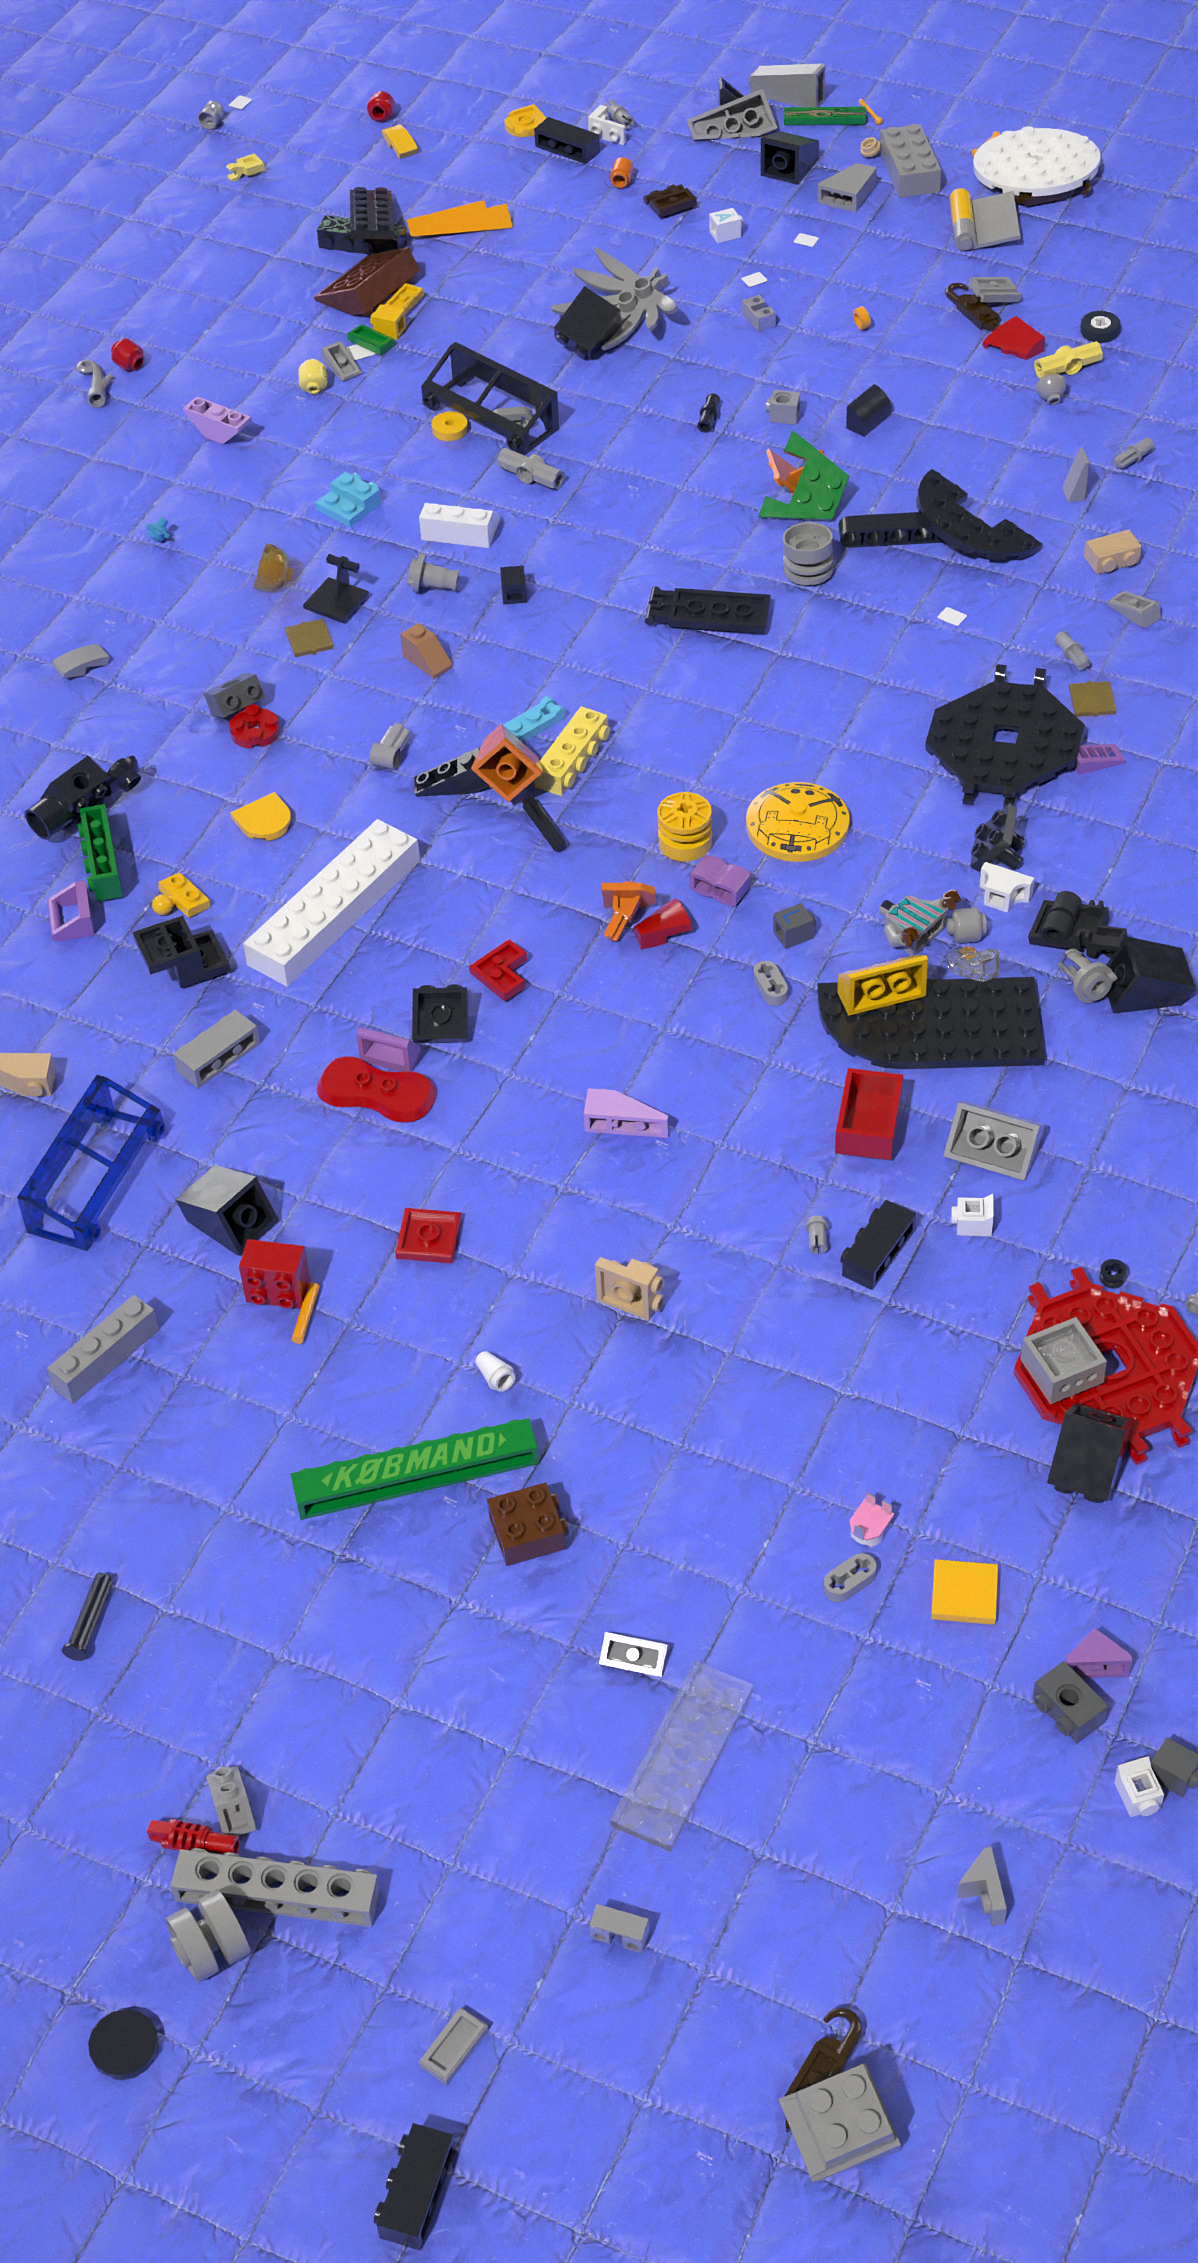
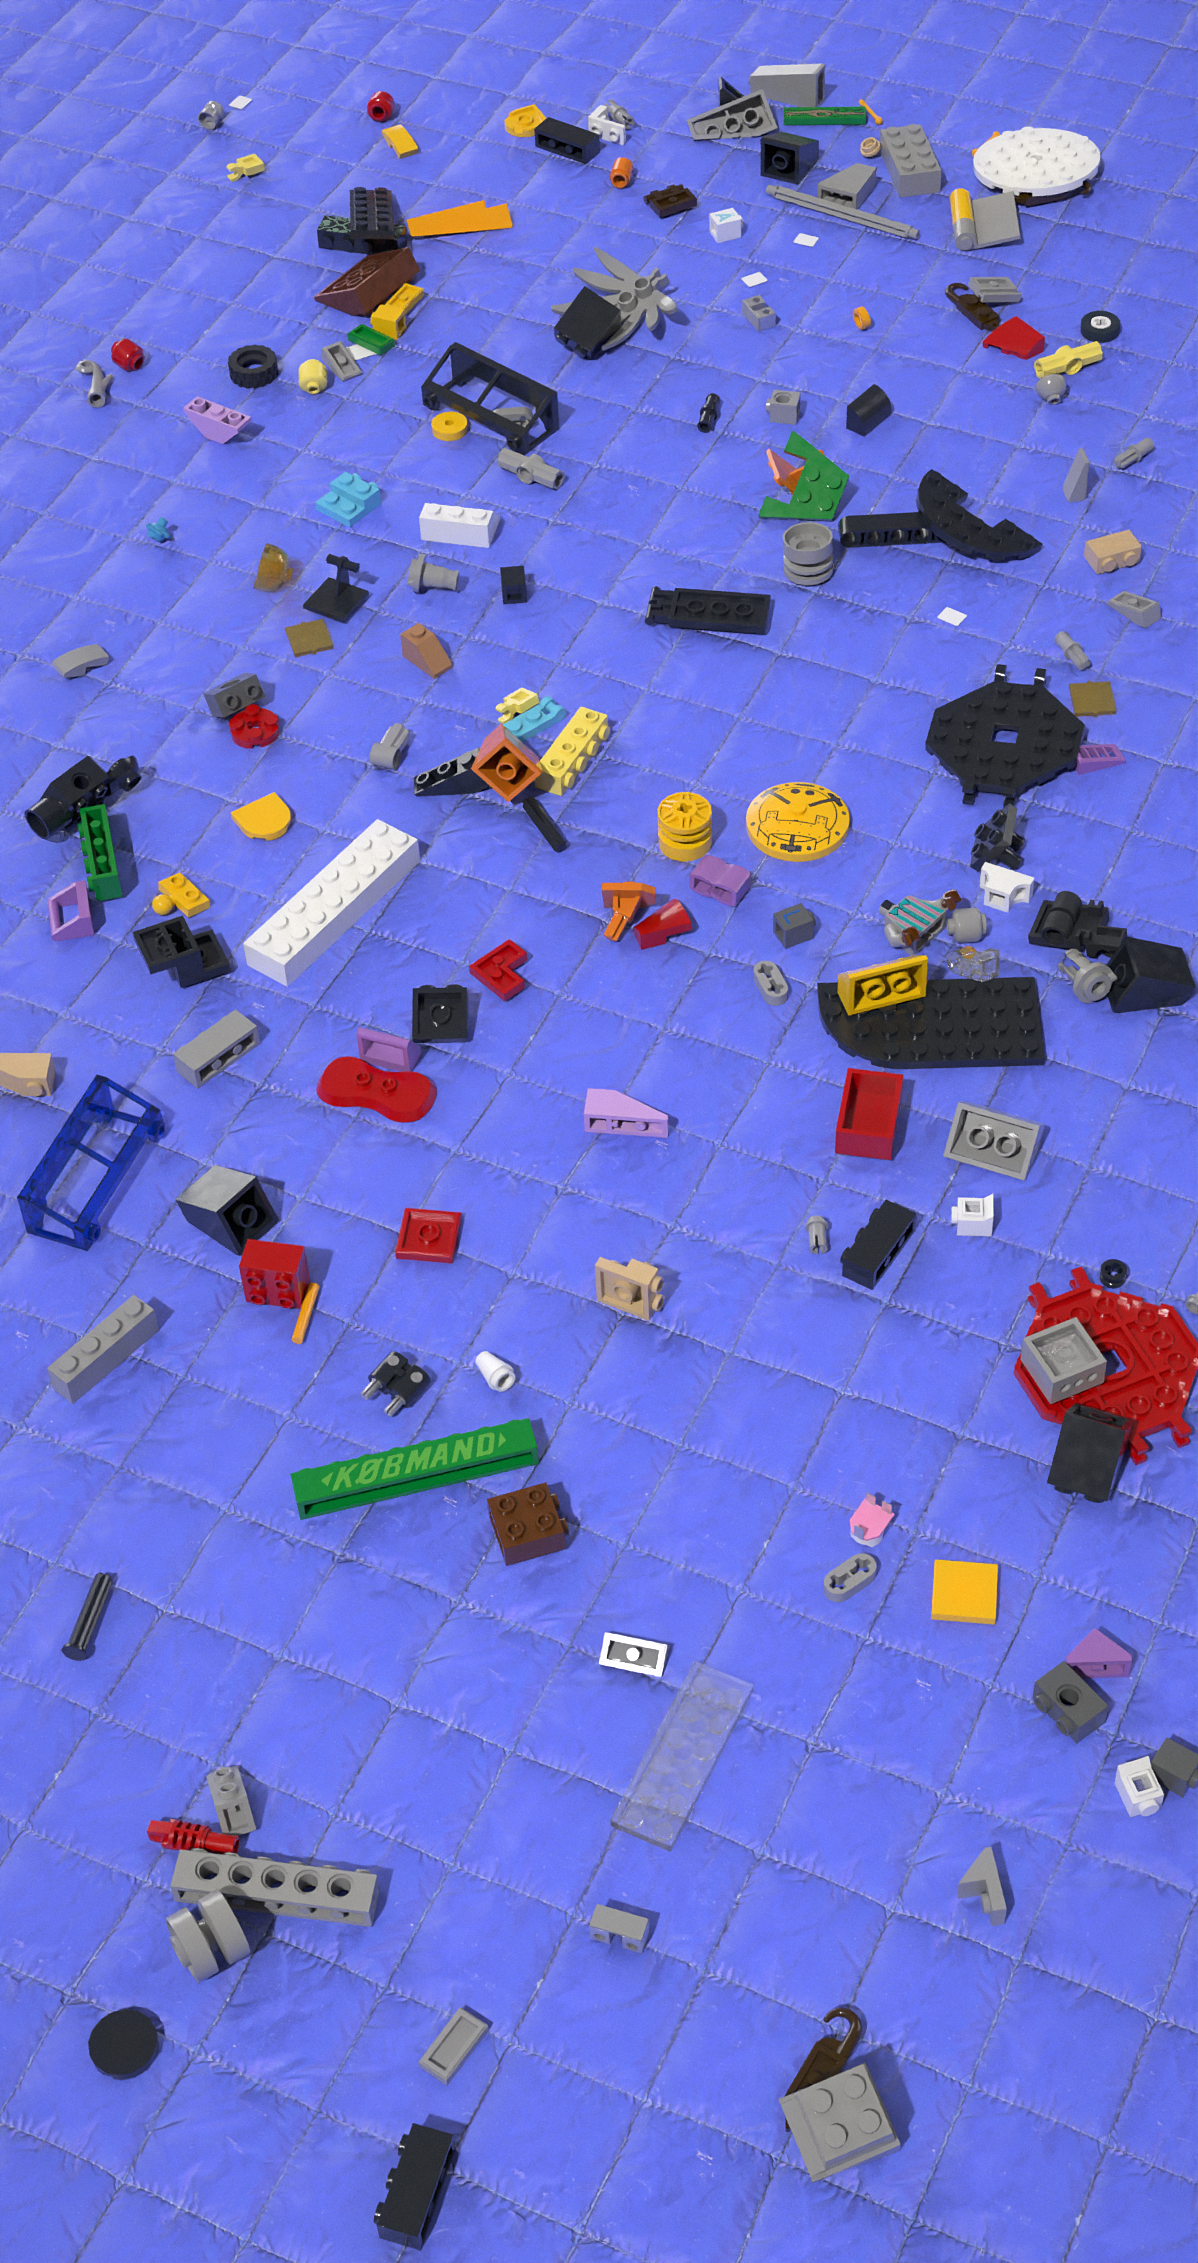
(257, 376): none -> black tyre
(397, 1379): none -> black piece
(518, 701): none -> light yellow plate
(843, 212): none -> light grey piece

